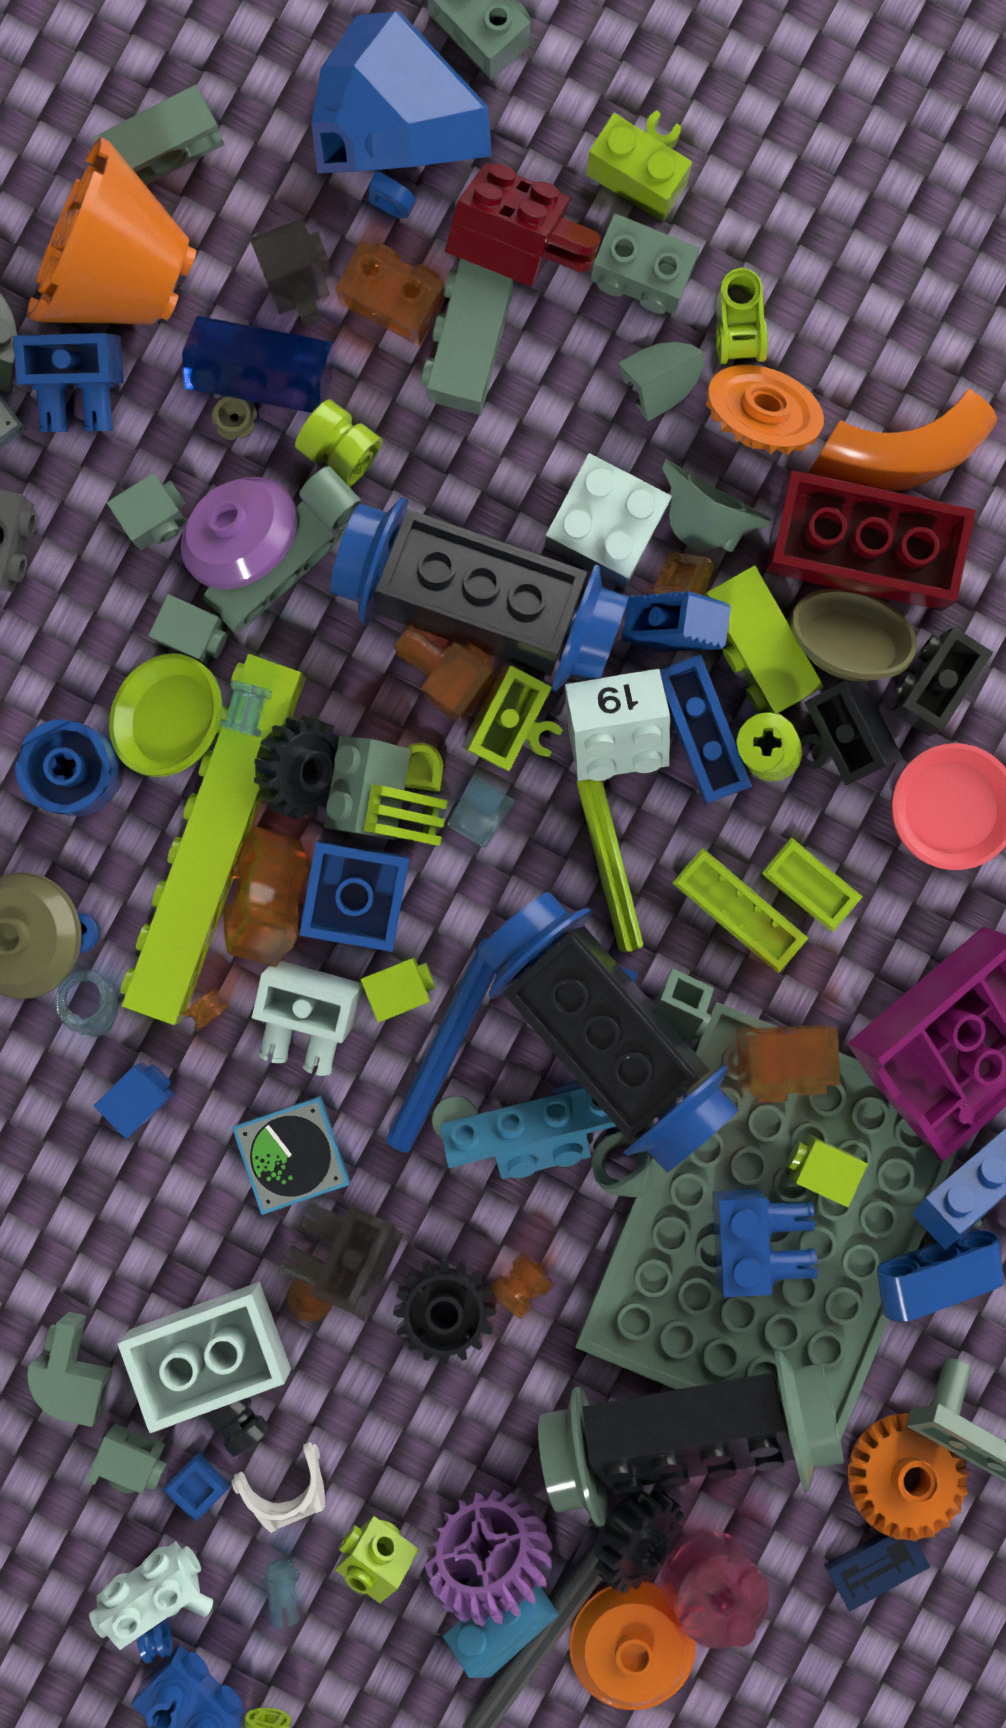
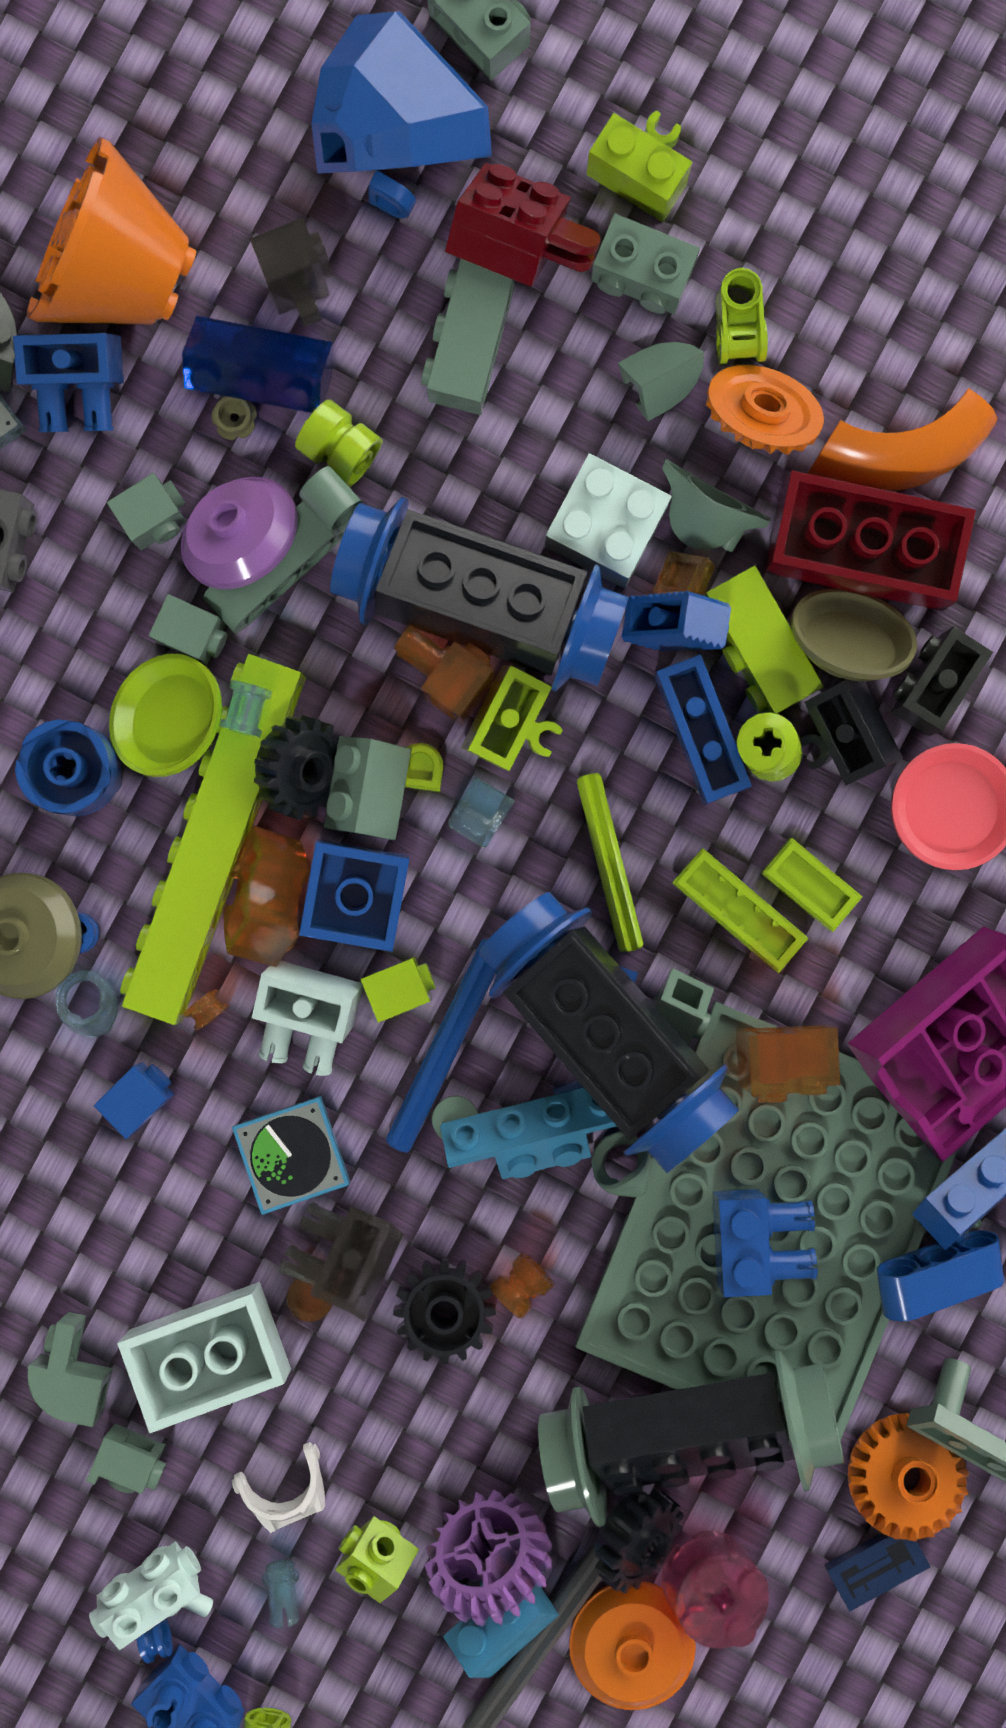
(166, 135): sand green piece -> none
(196, 1487): blue tile -> none
(238, 1425): black wheel -> none
(391, 291): clear orange brick -> none
(430, 819): lime tile -> none
(618, 725): light aqua brick -> none
(826, 1169): lime brick -> none

